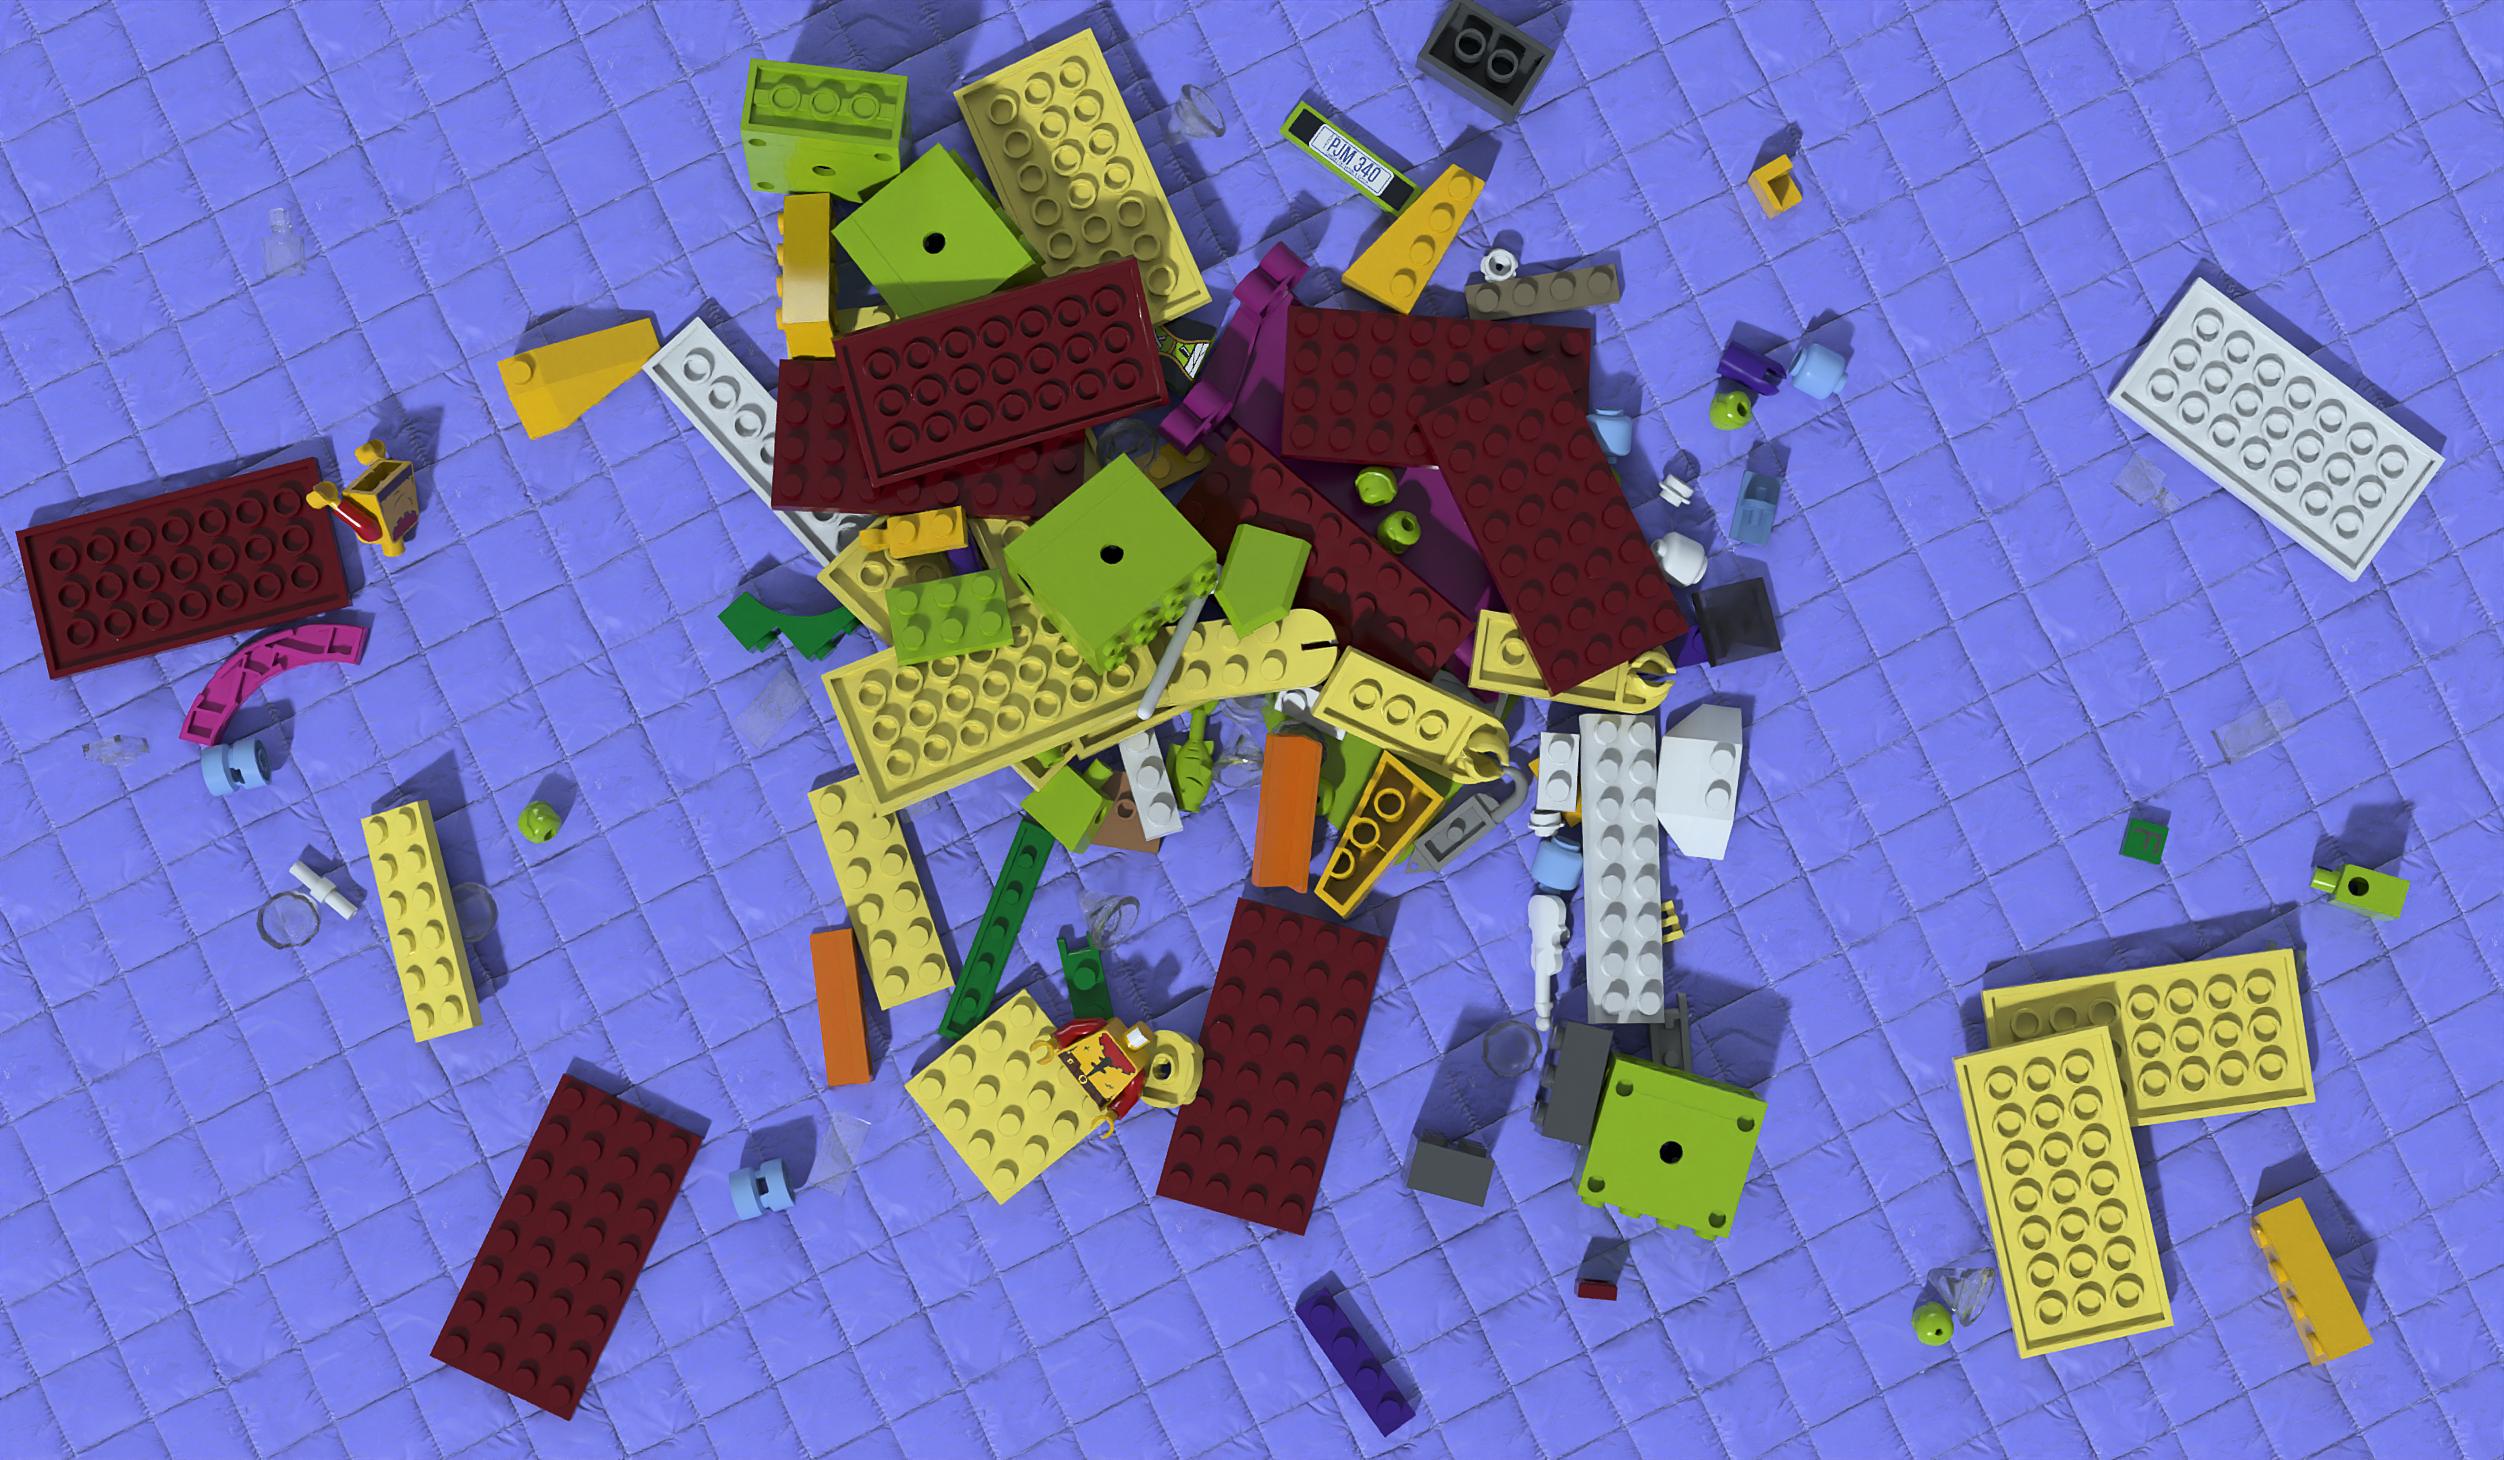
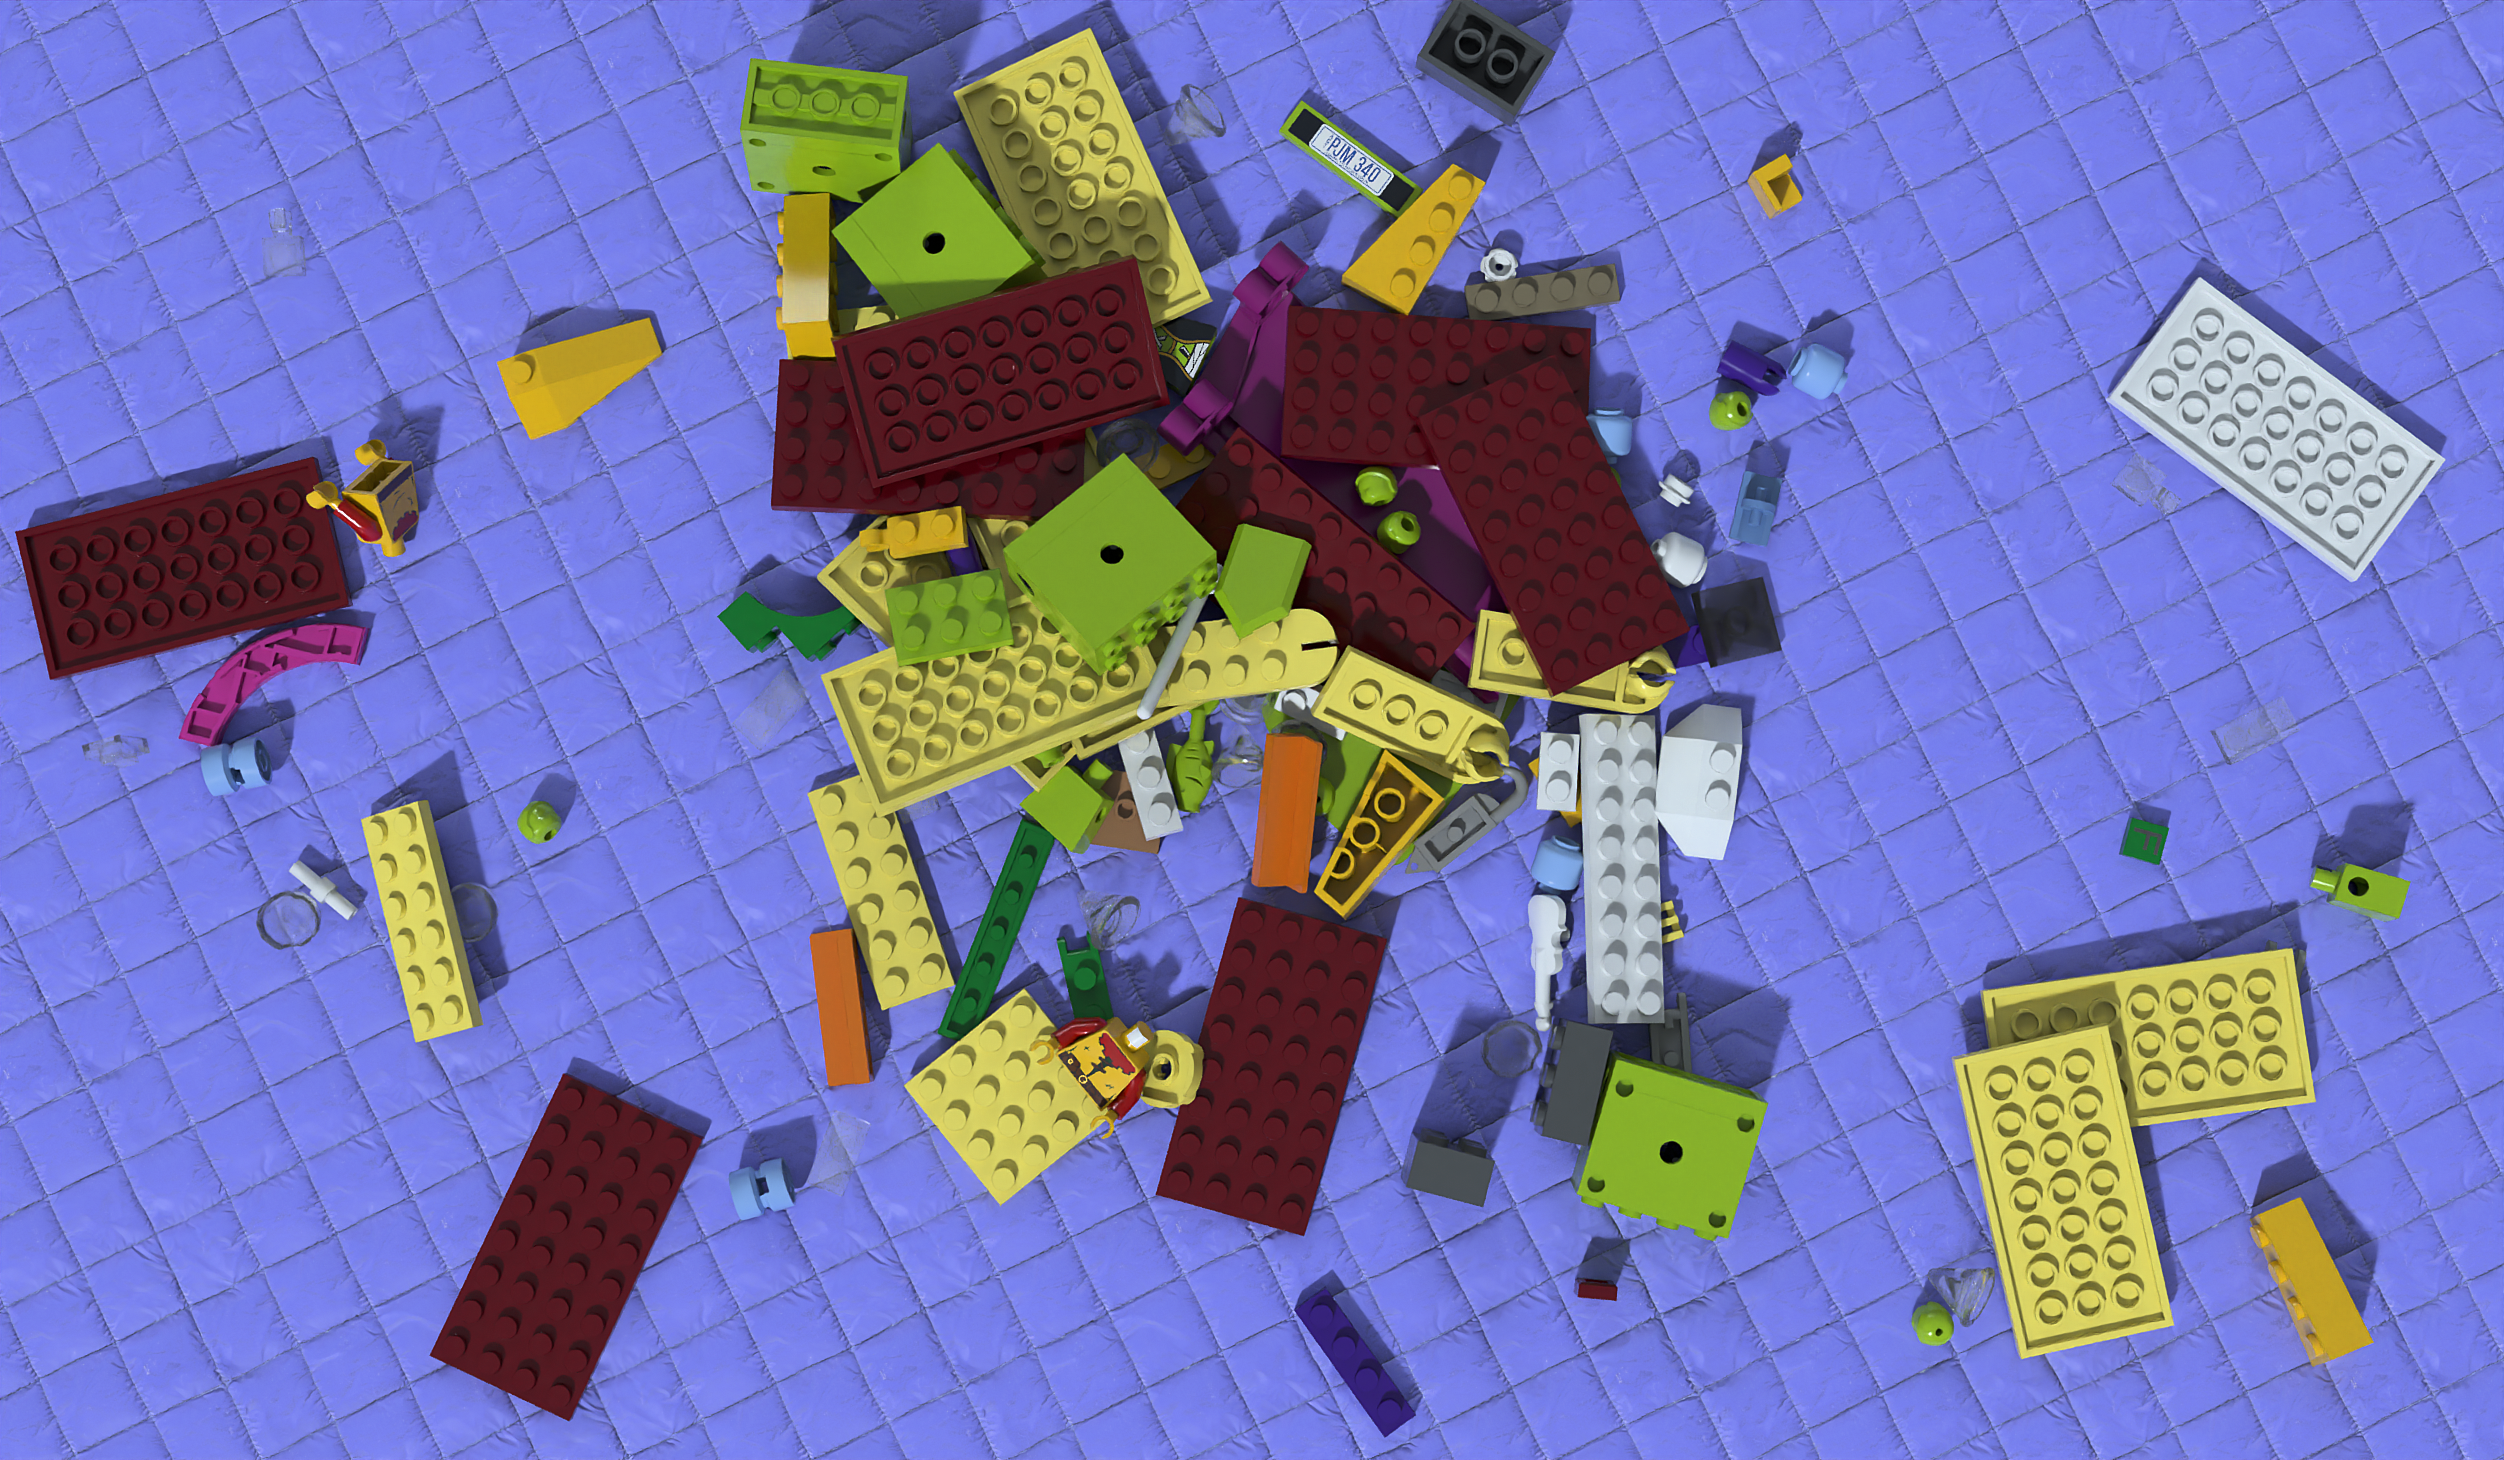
(741, 425): white plate -> none
(1545, 822): white plate -> none

